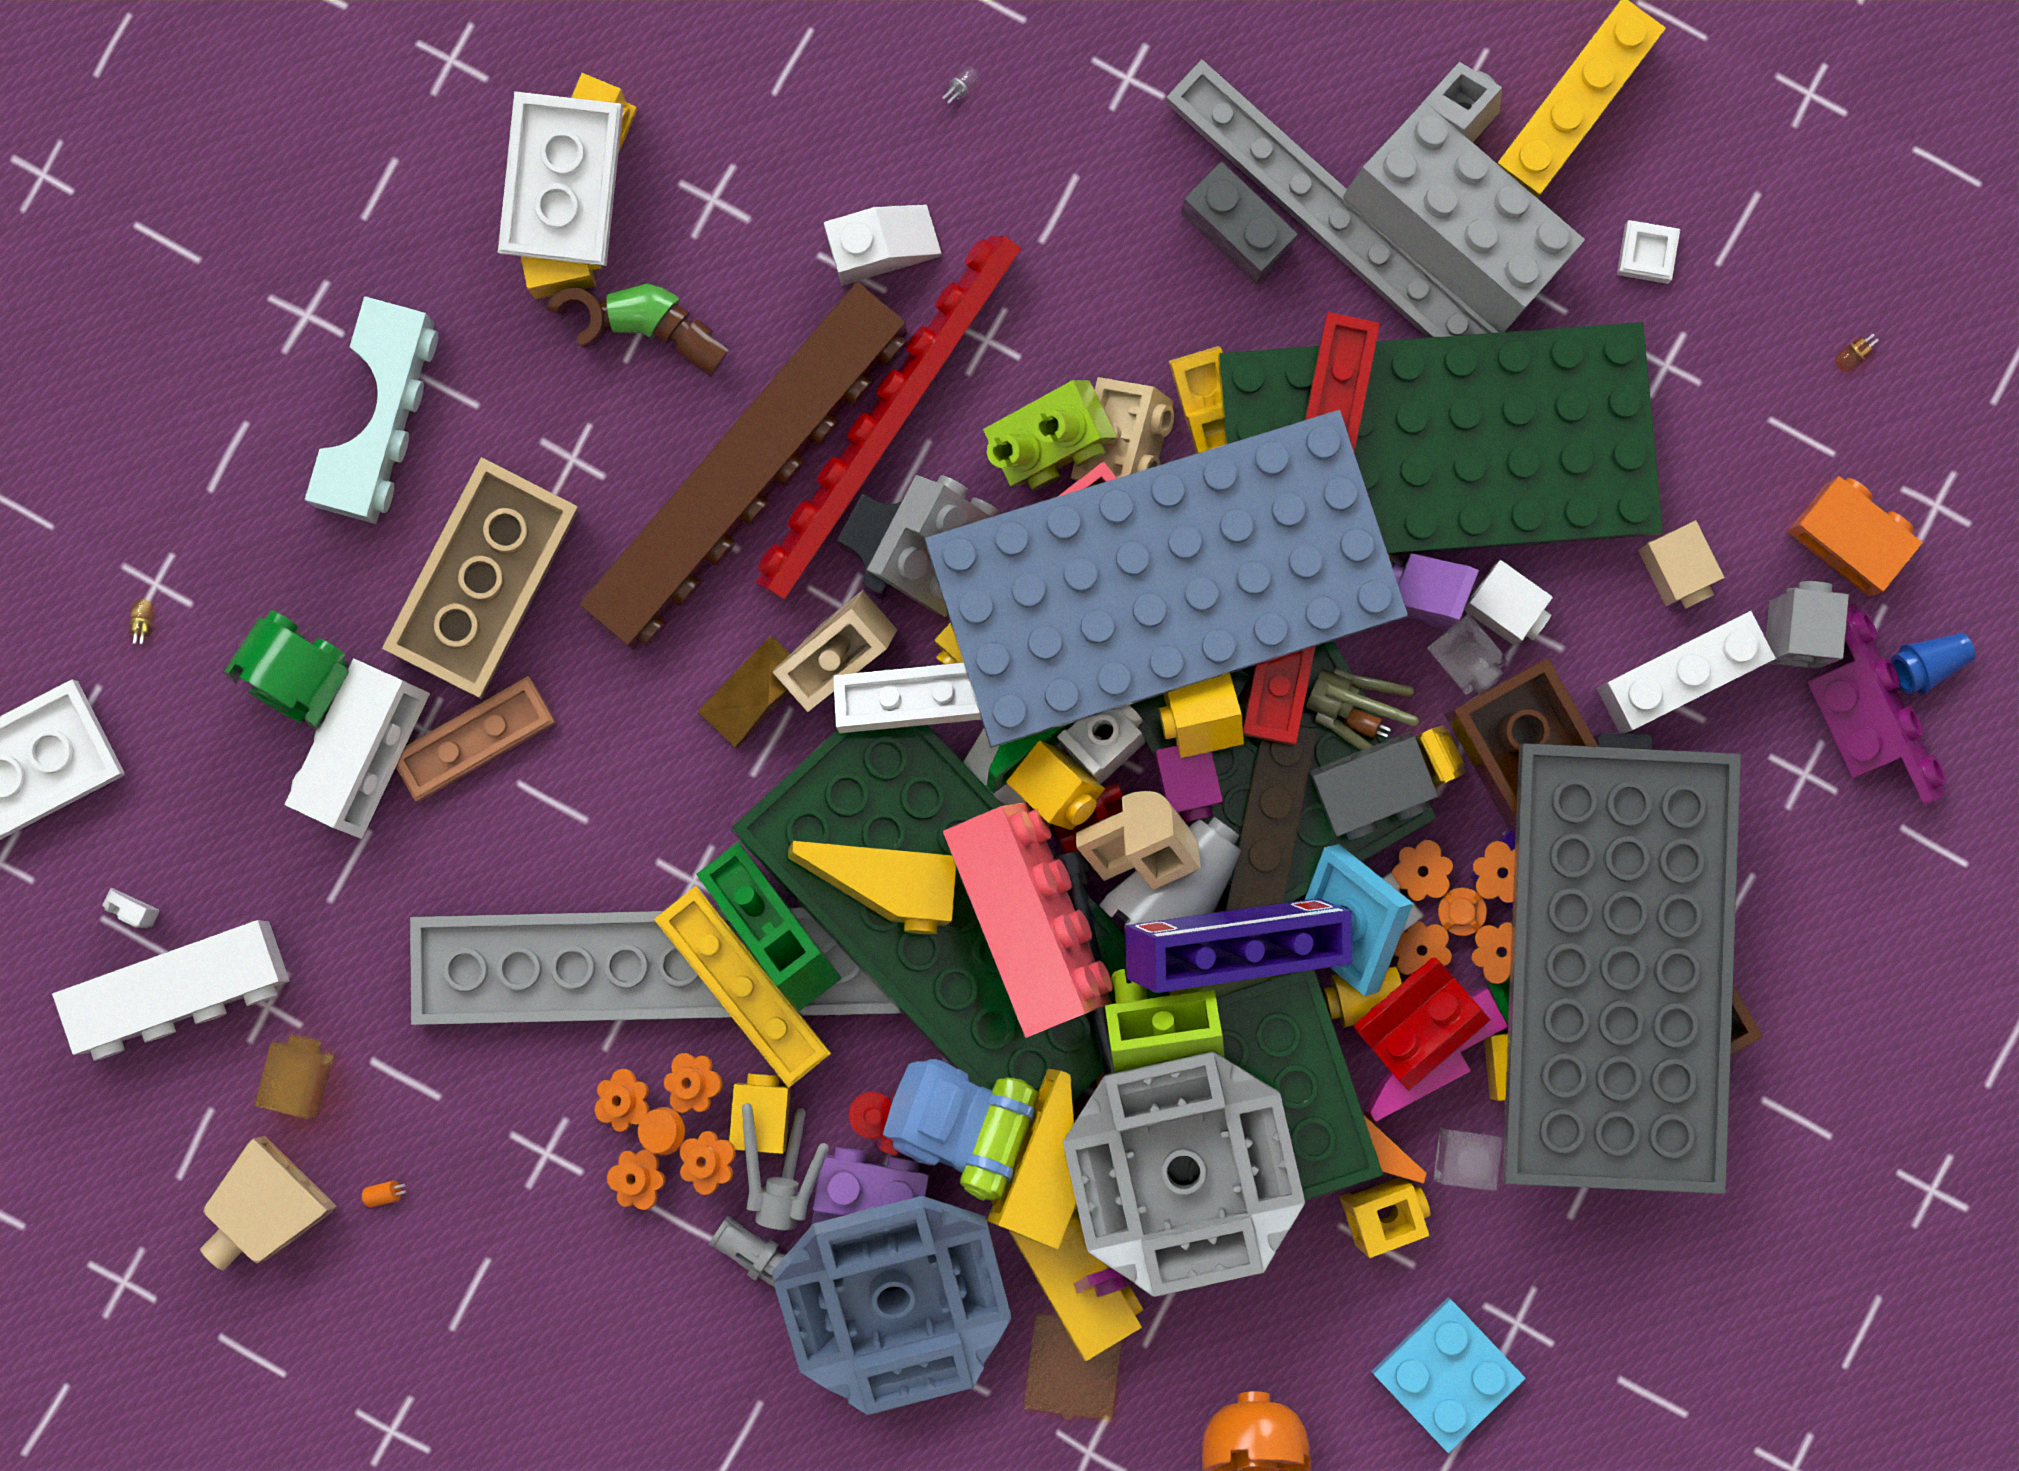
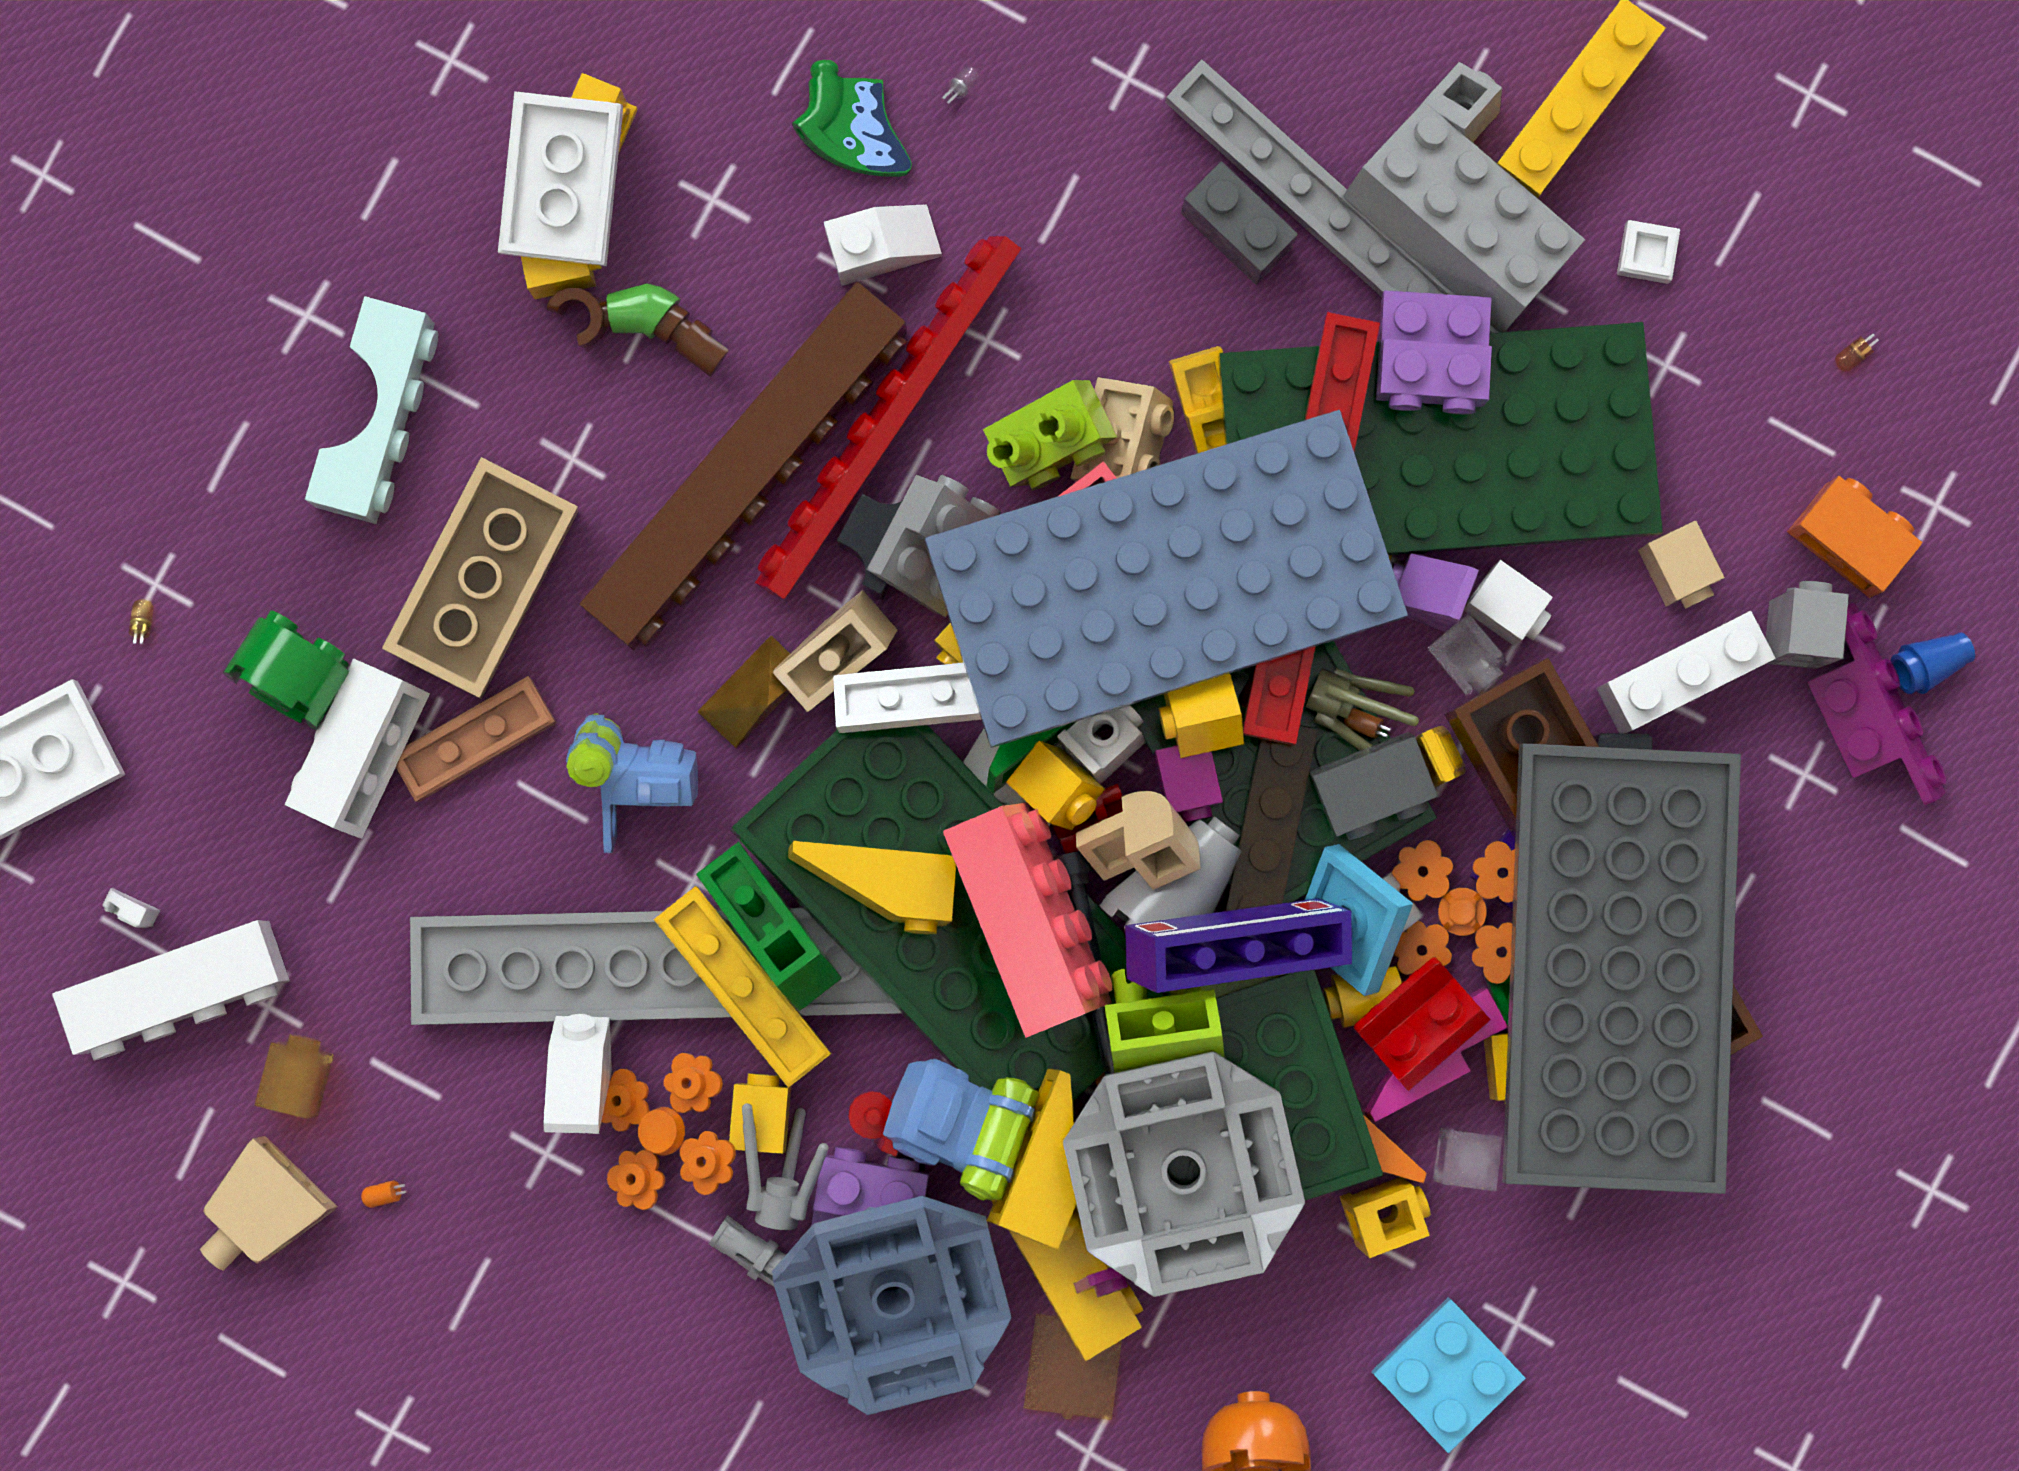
(577, 1074): none -> white slope
(628, 772): none -> medium blue piece
(850, 124): none -> green arm
(1434, 351): none -> medium lavender plate

